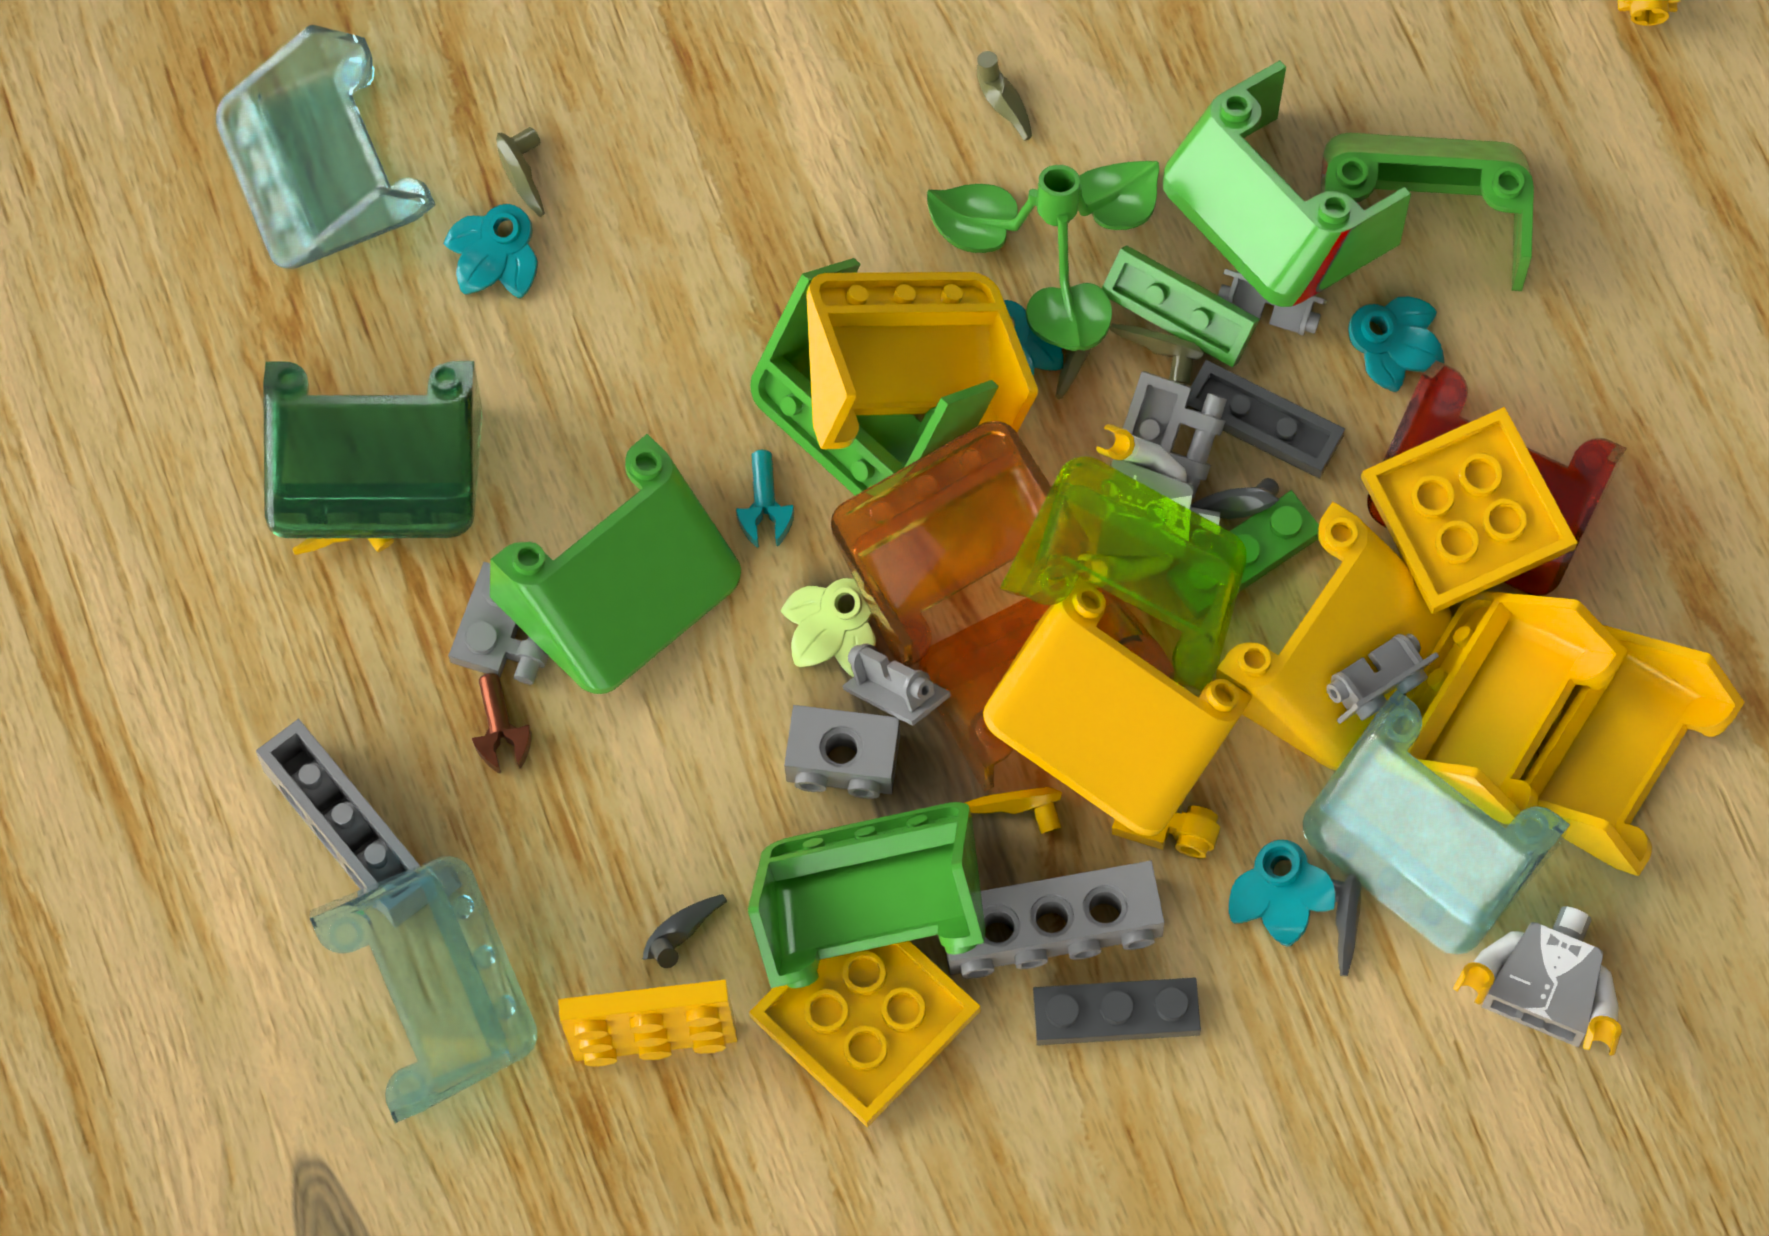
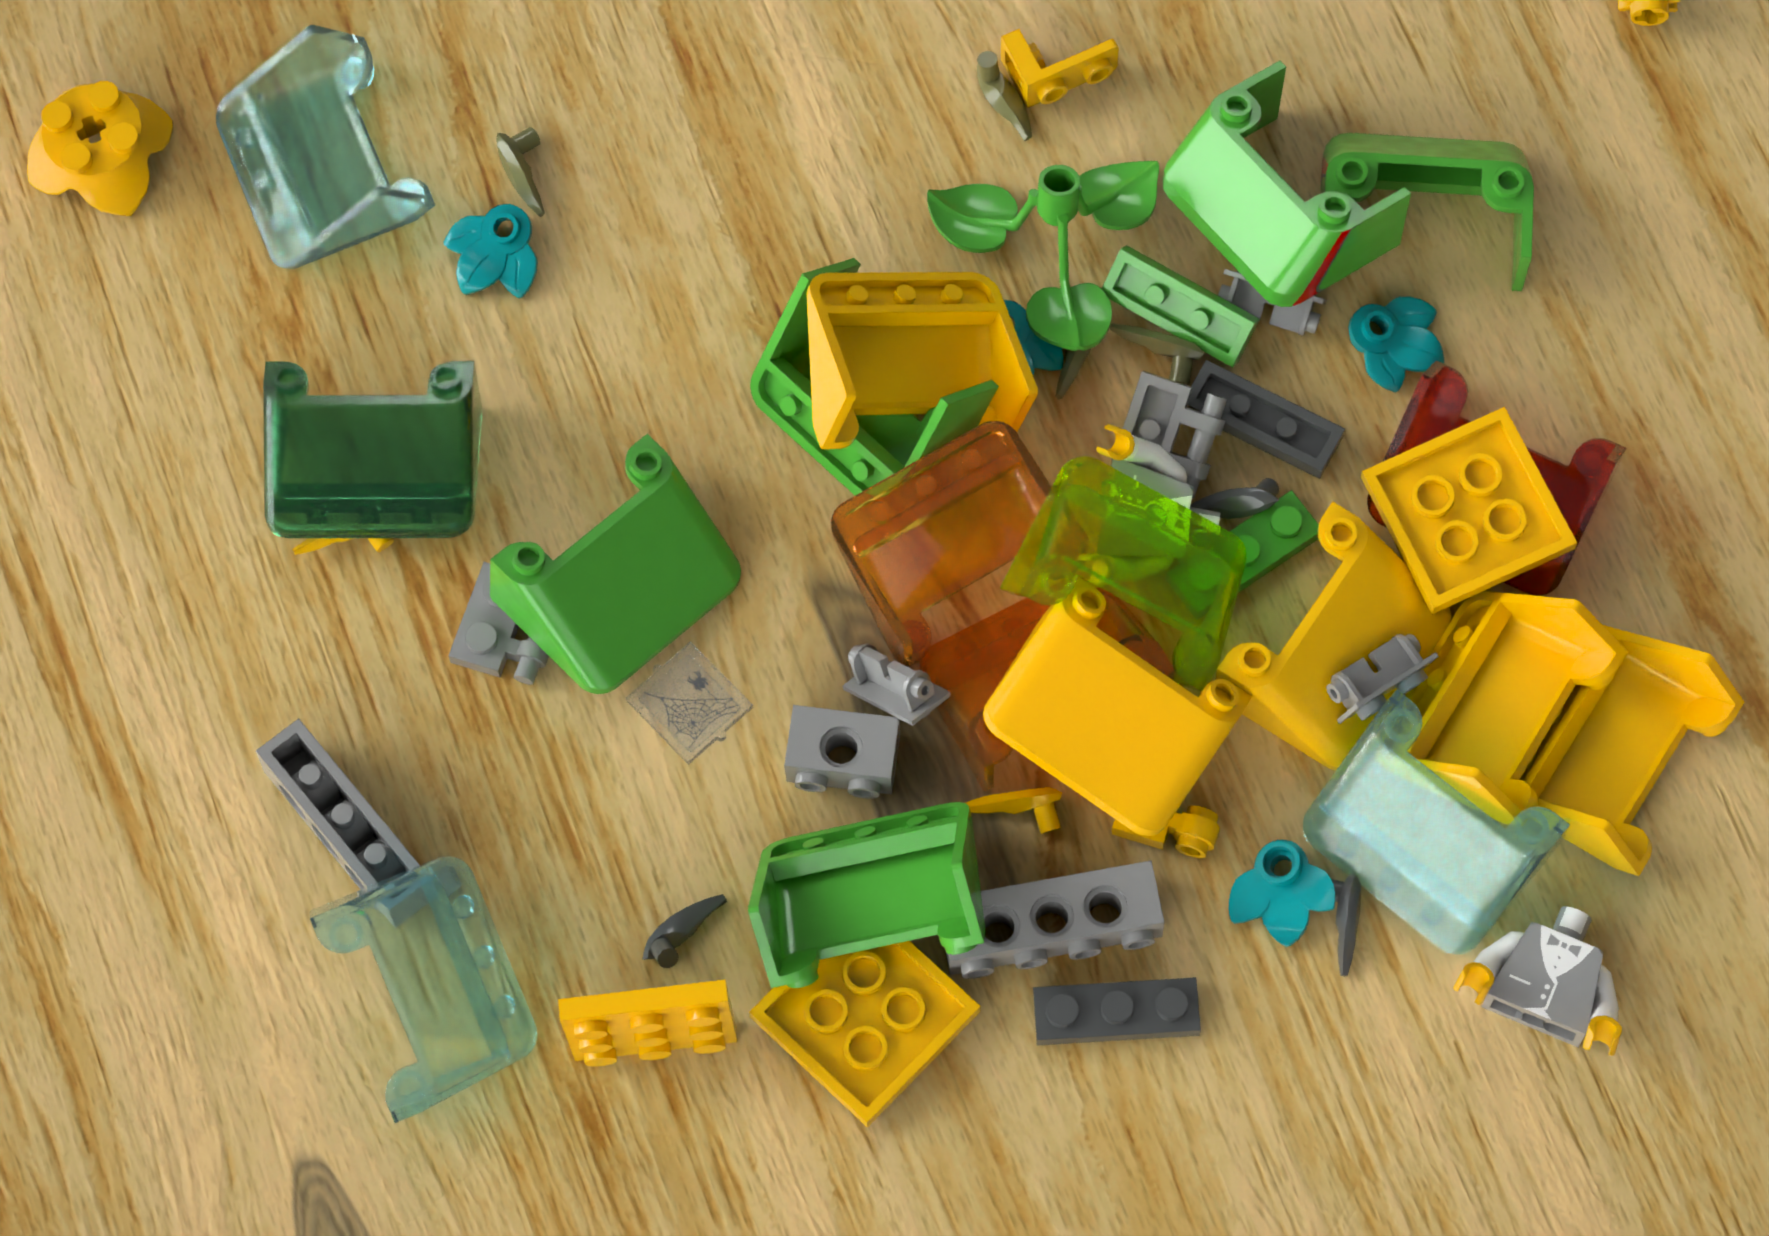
(105, 173): none -> yellow brick
(499, 726): copper bar -> none
(689, 702): none -> clear piece
(764, 502): teal bar -> none
(823, 628): yellowish green plate -> none
(1049, 84): none -> yellow bracket

